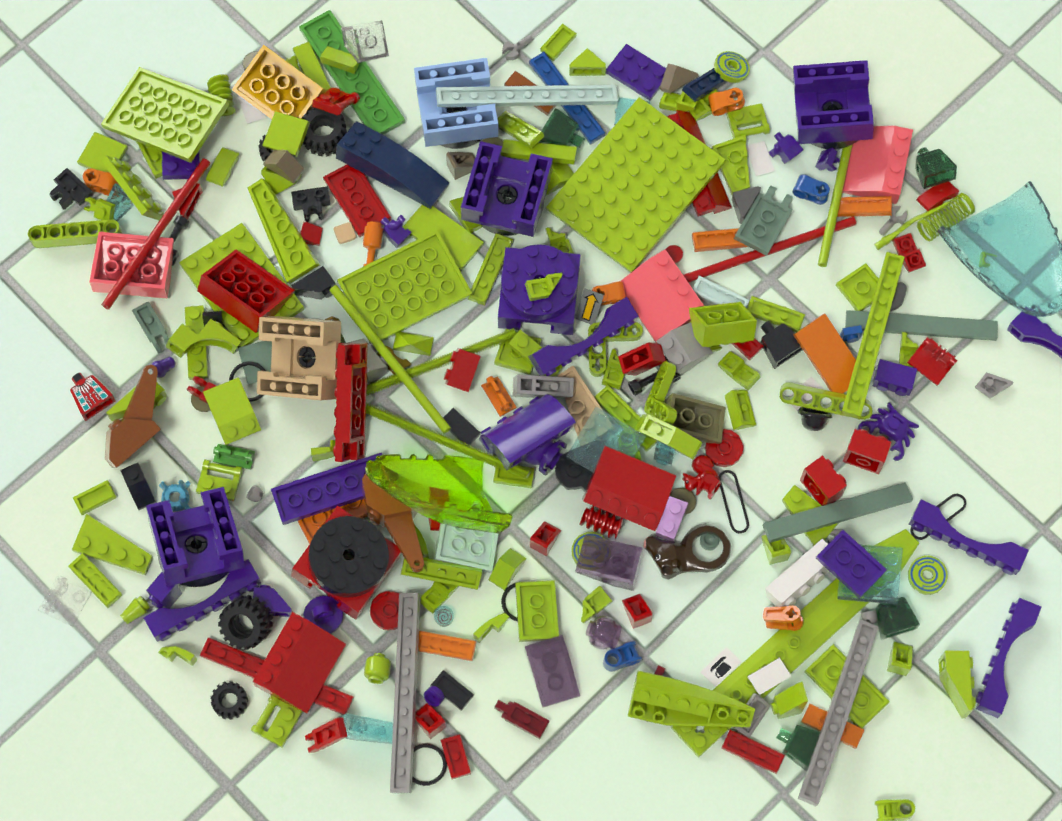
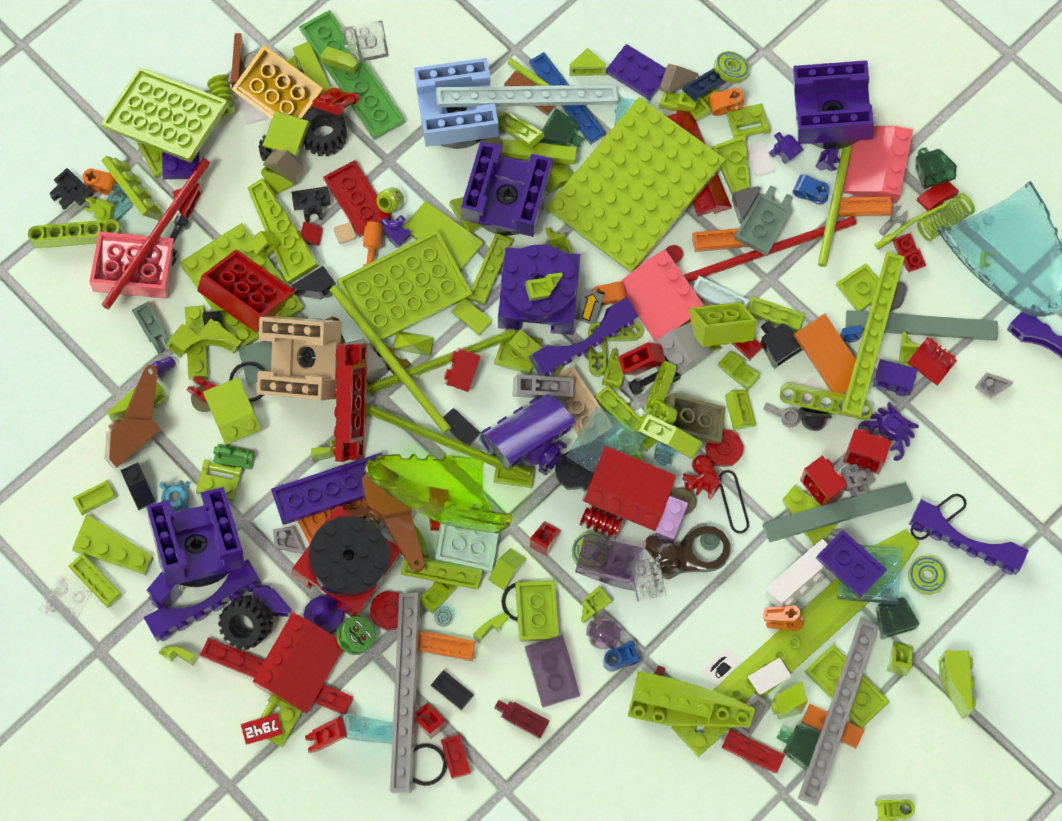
(90, 395): torso -> none
(97, 149): lime tile -> none
(136, 609): lime cone -> none
(221, 167): lime slope -> none
(237, 58): none -> dark orange tile
(237, 709): black tyre -> none
(255, 494): light grey hinge -> none
(261, 729): none -> red sticker
(264, 243): none -> lime plate
(286, 540): none -> light grey piece
(356, 635): none -> bright green head
(377, 668): lime head -> none
(390, 164): dark blue slope -> none
(390, 200): none -> lime head
(433, 696): dark purple tile -> none
(460, 163): dark tan slope -> none
(471, 316): none -> lime tile
(498, 395): orange hinge -> none
(515, 47): light grey bar -> none
(528, 74): none -> lime bar
(558, 42): lime tile -> none
(637, 611): red slope -> none
(647, 579): none -> clear hinge
(776, 551): lime slope -> none
(789, 417): none -> light grey plate
(858, 476): none -> light grey piece
(870, 616): light grey hinge -> none
(994, 693): dark purple arch -> none

